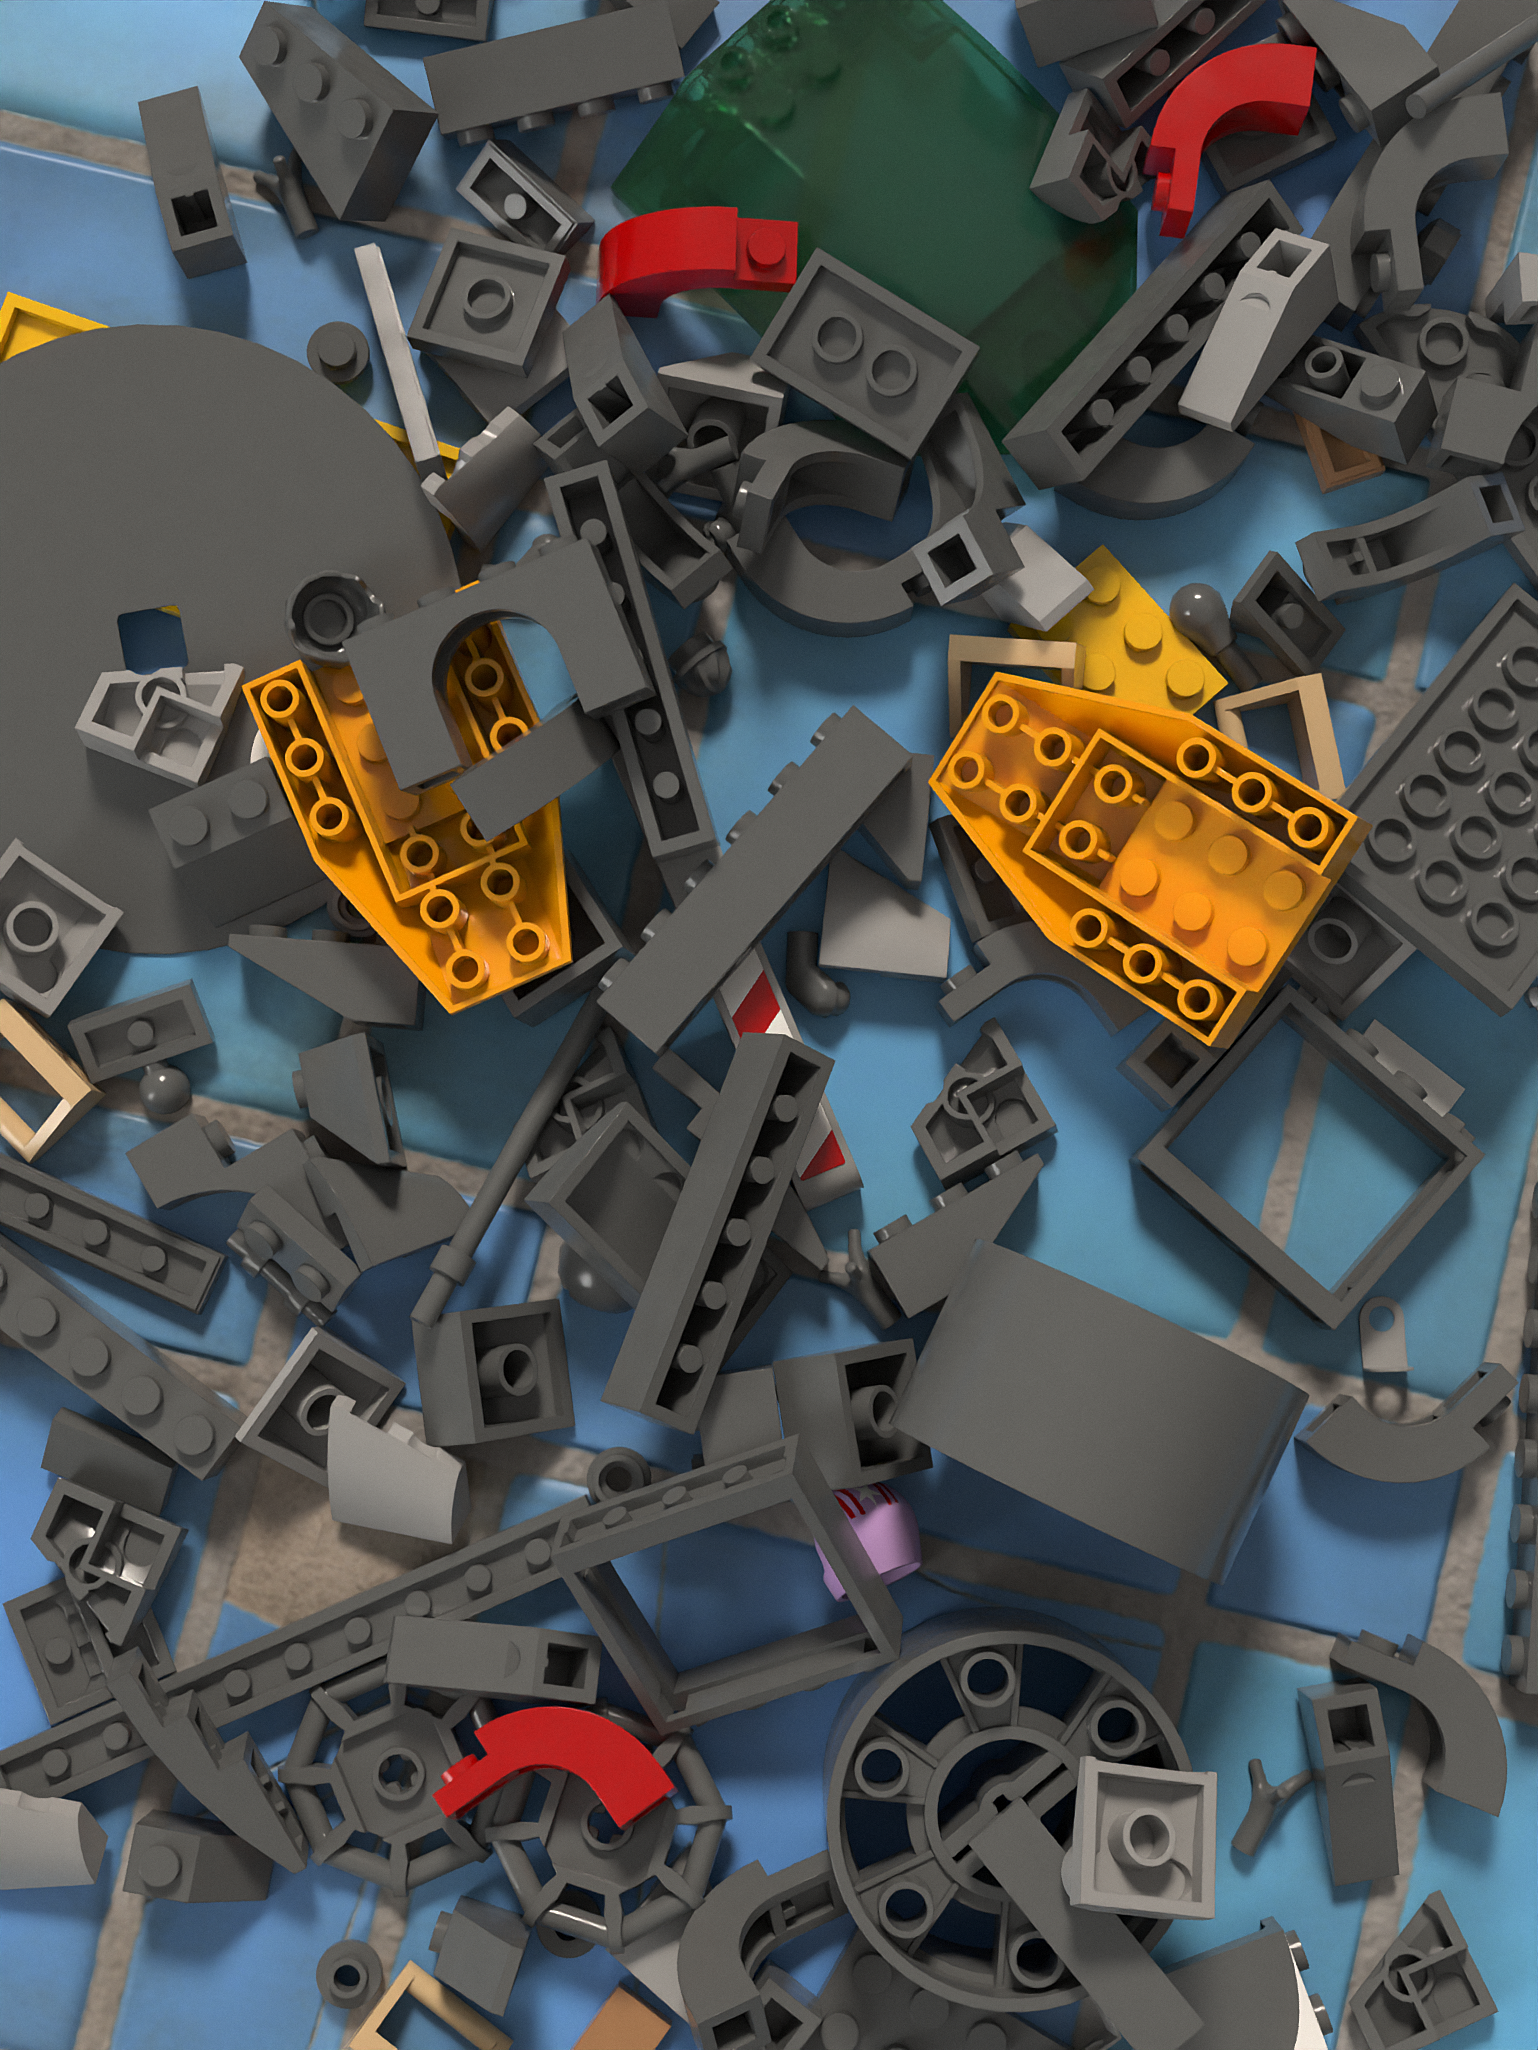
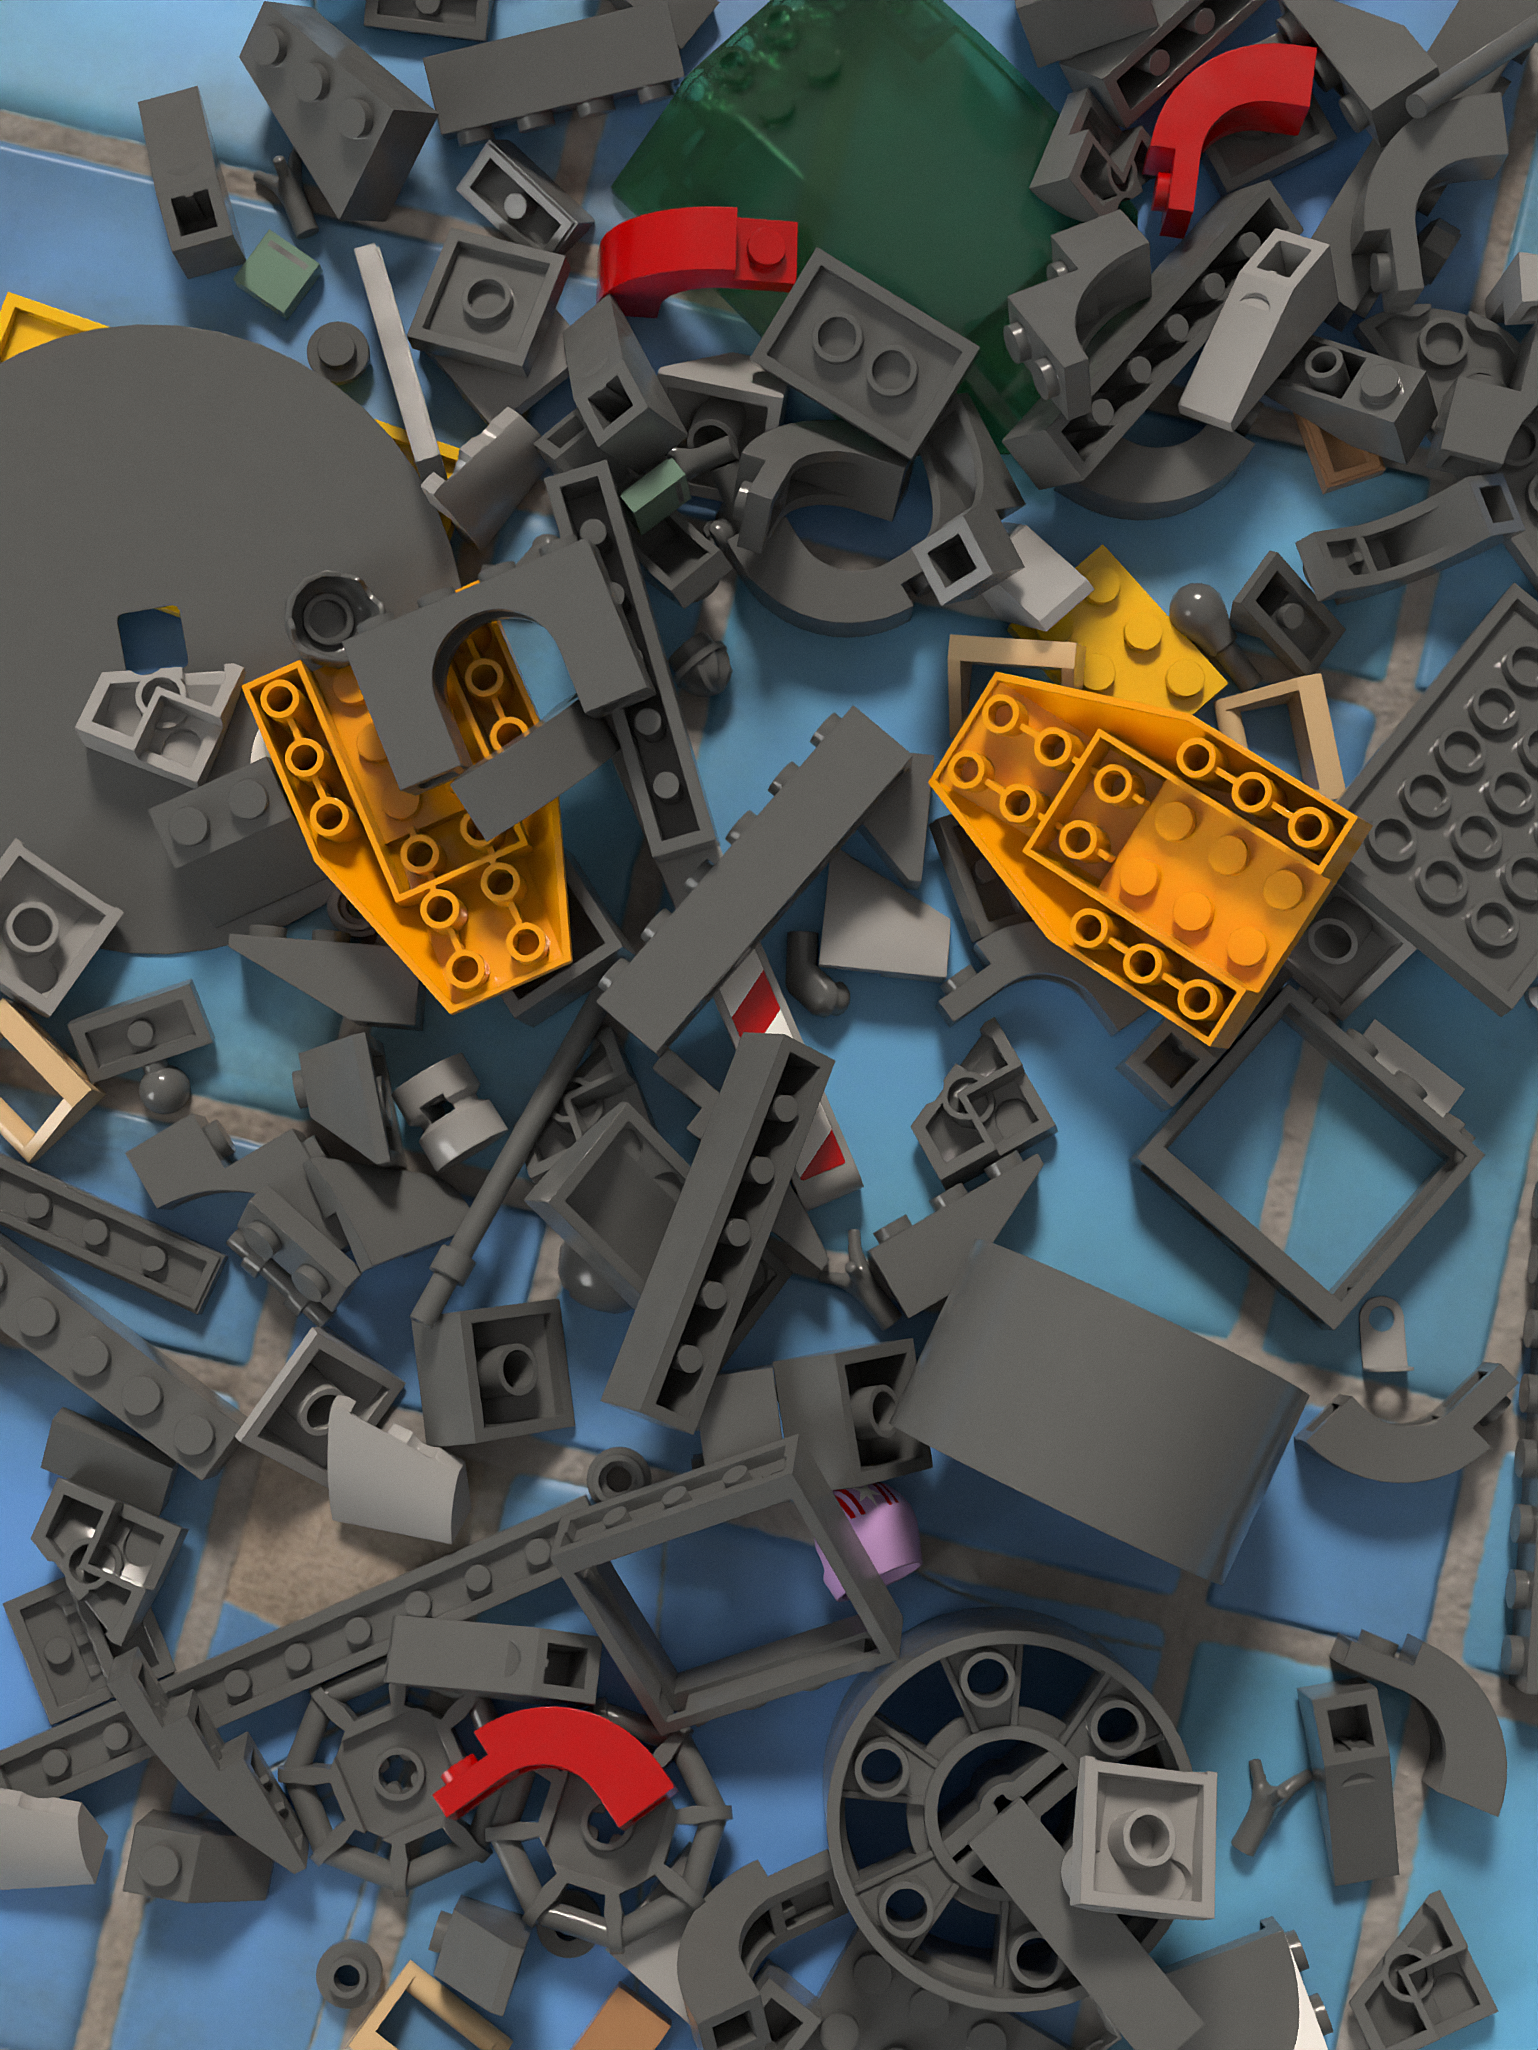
(278, 274): none -> sand green tile
(463, 1131): none -> light grey wheel
(655, 496): none -> sand green tile
(1092, 278): none -> dark grey arch

